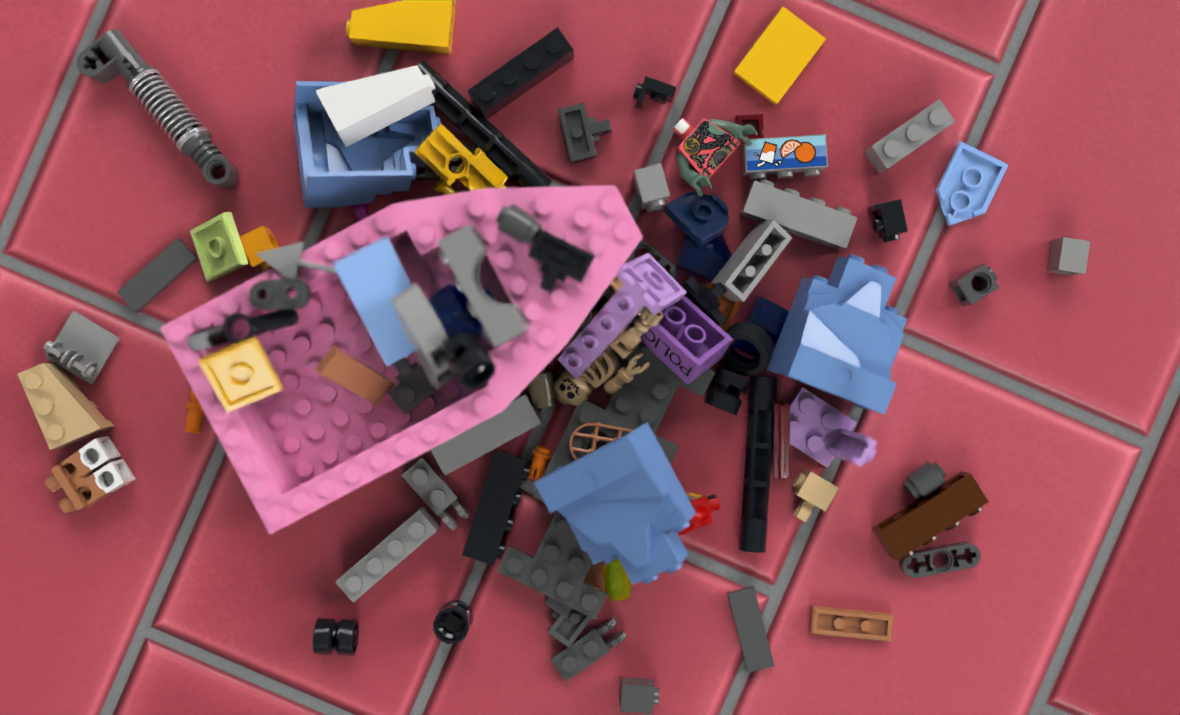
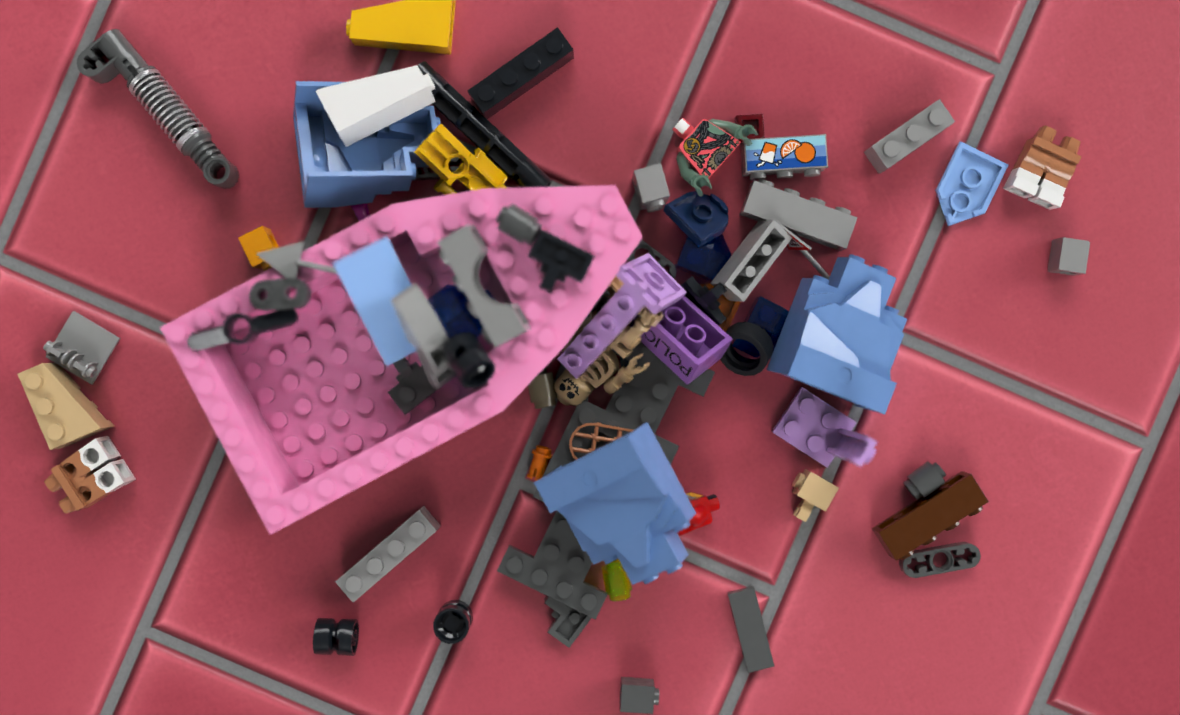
(157, 275): dark grey tile -> none
(194, 415): orange pin -> none
(219, 246): yellowish green tile -> none
(241, 374): yellow tile -> none
(355, 375): nougat tile -> none
(434, 491): light grey hinge -> none
(487, 435): light grey brick -> none
(495, 506): black brick -> none
(581, 132): dark grey hinge -> none
(586, 650): dark grey hinge -> none
(658, 91): black bracket -> none
(726, 401): black wheel -> none
(757, 464): black piece -> none
(779, 55): yellow tile -> none
(781, 440): dark red axle -> none
(797, 244): none -> light grey piece
(851, 623): nougat tile -> none
(888, 220): black brick -> none
(963, 288): dark grey brick -> none
(1044, 169): none -> nougat hips

